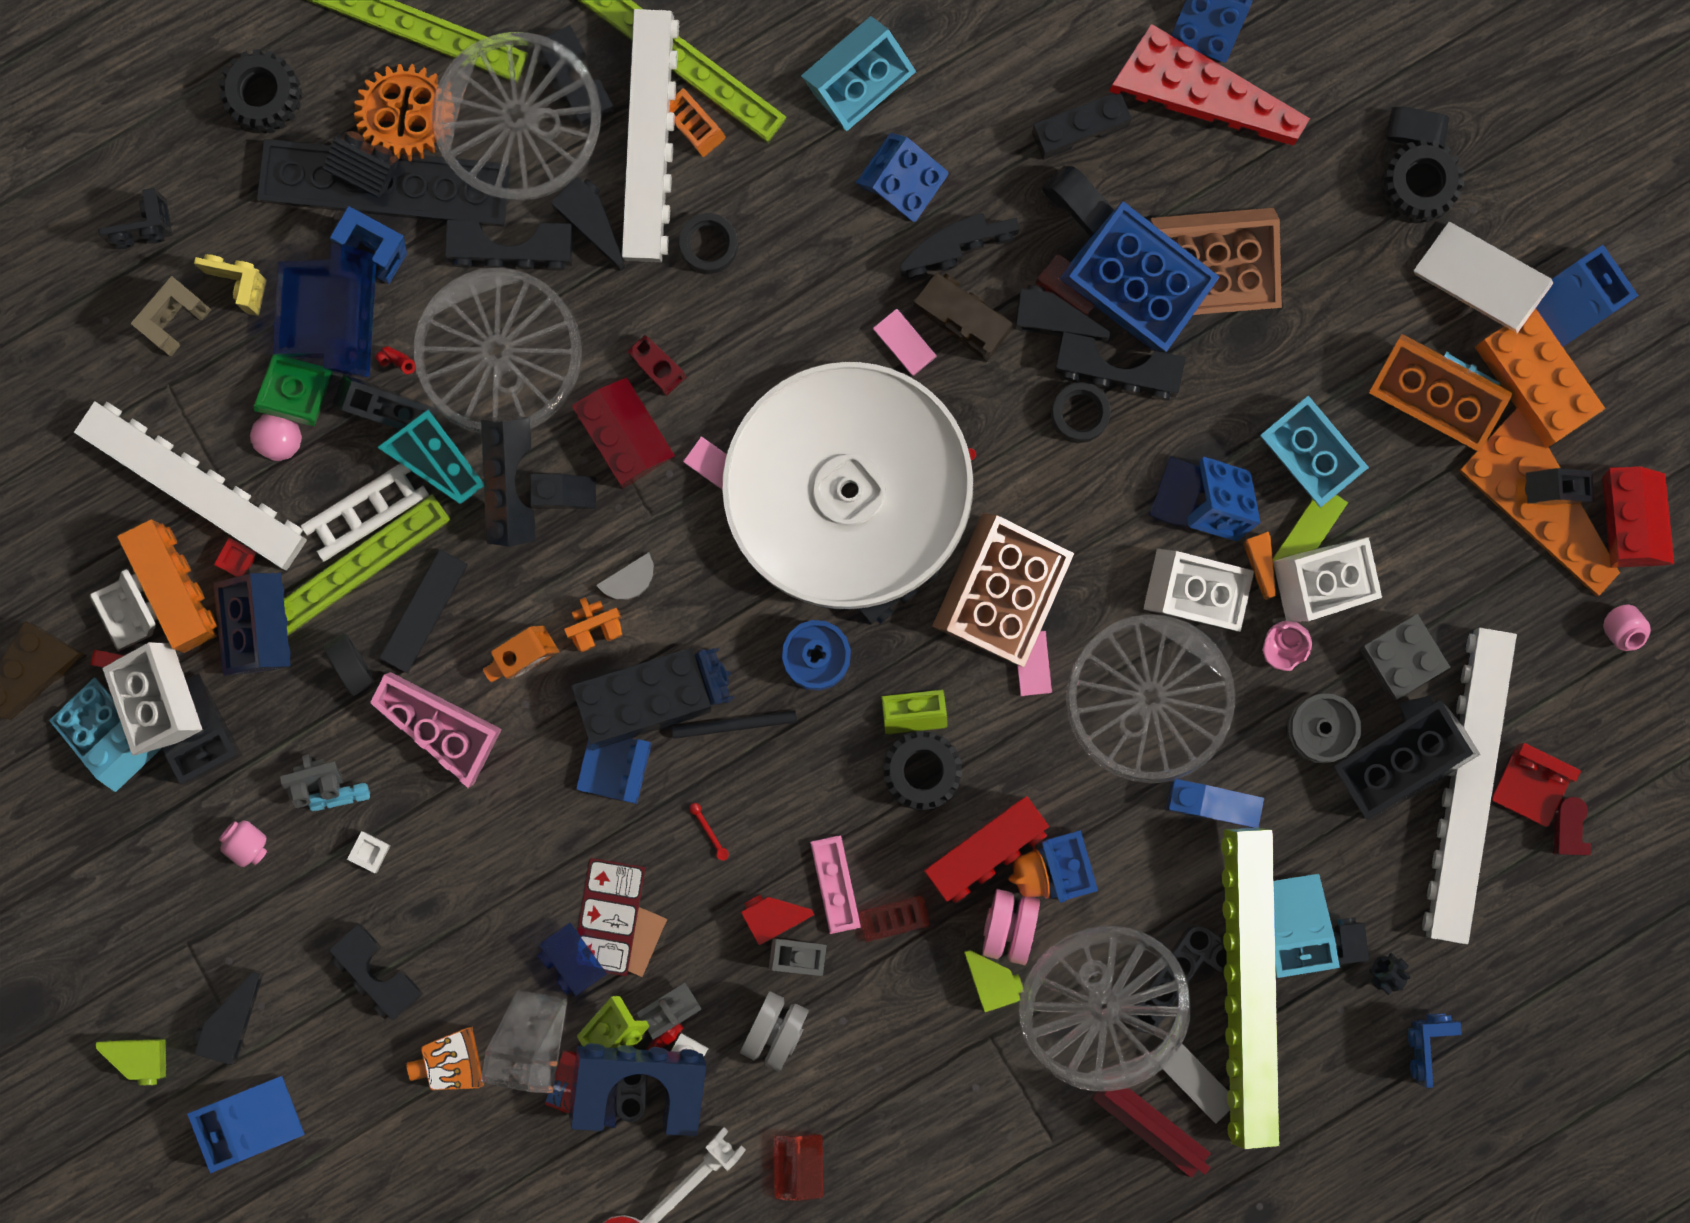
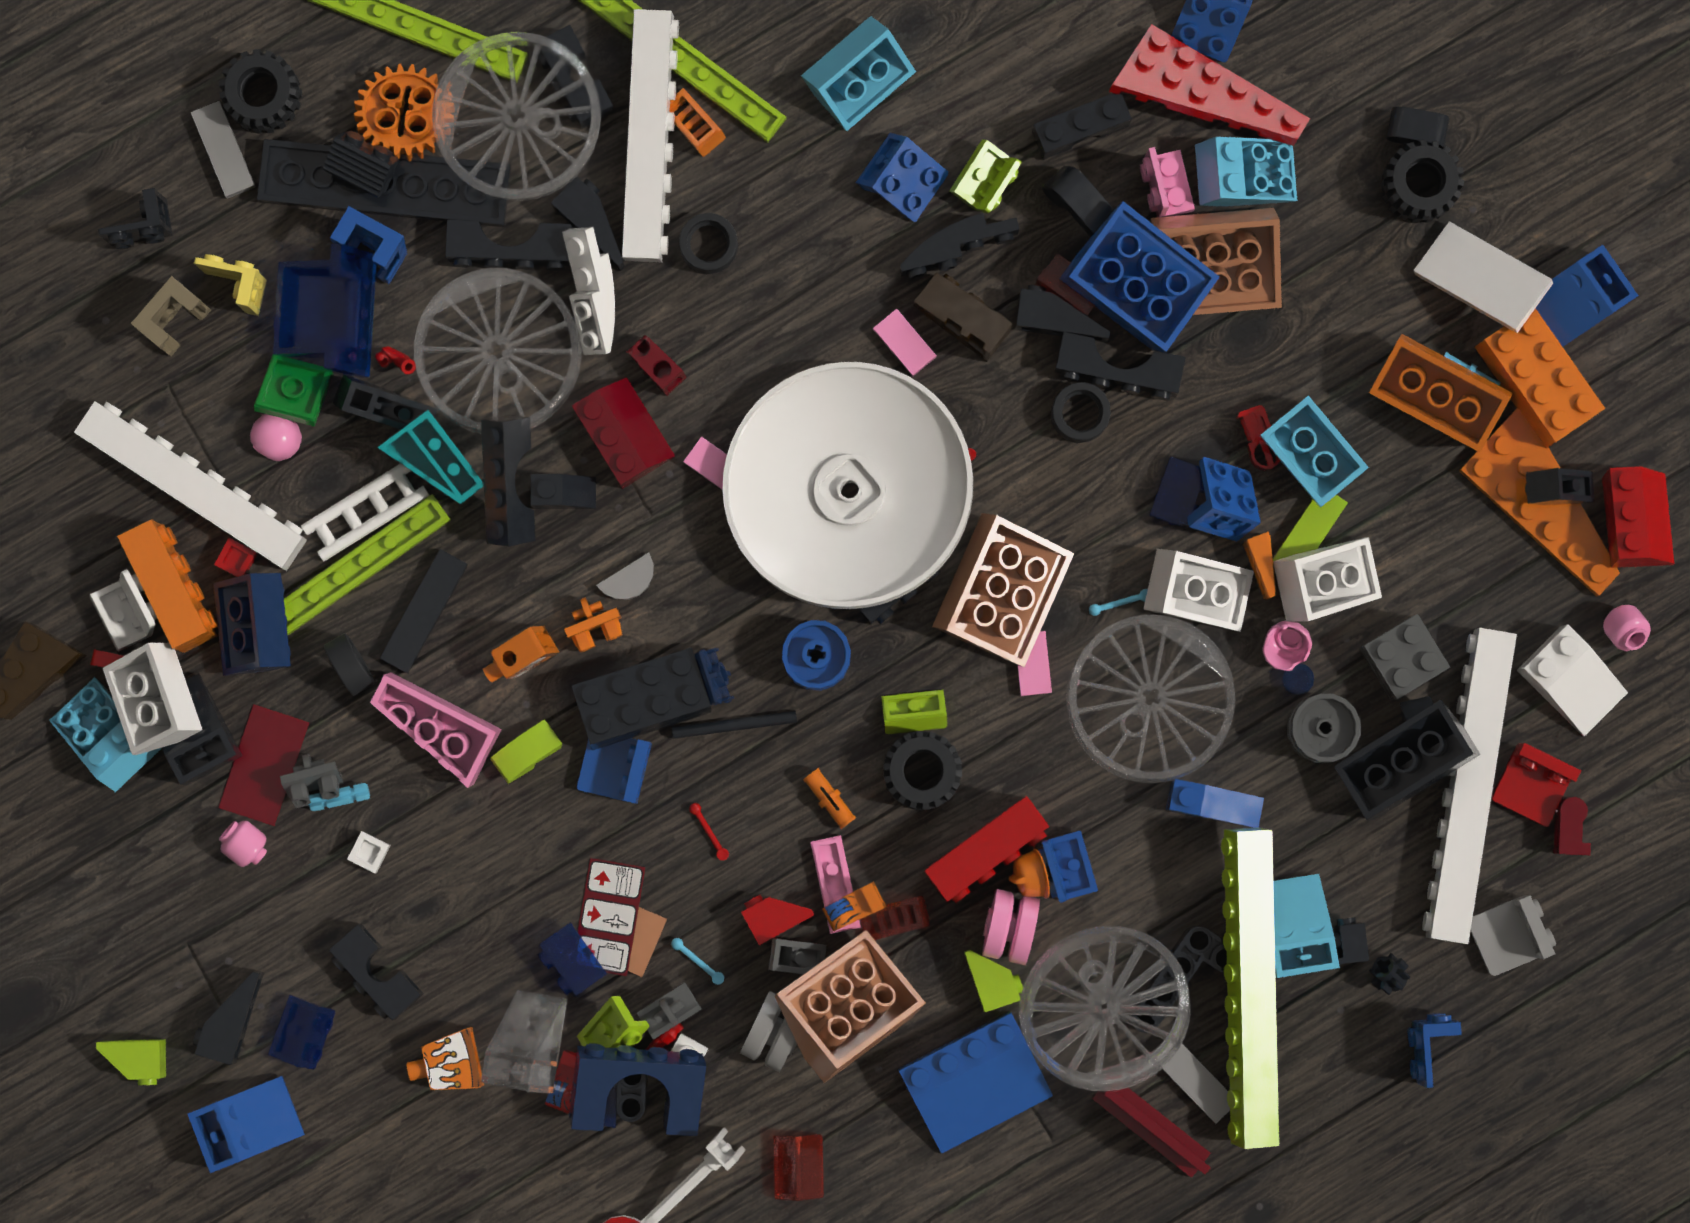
(223, 149): none -> light grey tile
(268, 751): none -> dark red sticker
(302, 1033): none -> clear blue bracket
(526, 751): none -> lime slope
(595, 298): none -> white slope
(717, 977): none -> medium azure hinge
(843, 815): none -> orange pin
(847, 1005): none -> nougat slope
(854, 906): none -> orange leg
(975, 1082): none -> blue slope
(985, 177): none -> lime bracket
(1095, 609): none -> medium azure hinge
(1167, 182): none -> bright pink bracket
(1245, 171): none -> medium azure slope
(1254, 424): none -> red piece
(1298, 680): none -> clear blue tile
(1512, 935): none -> light grey bracket
(1573, 679): none -> white slope

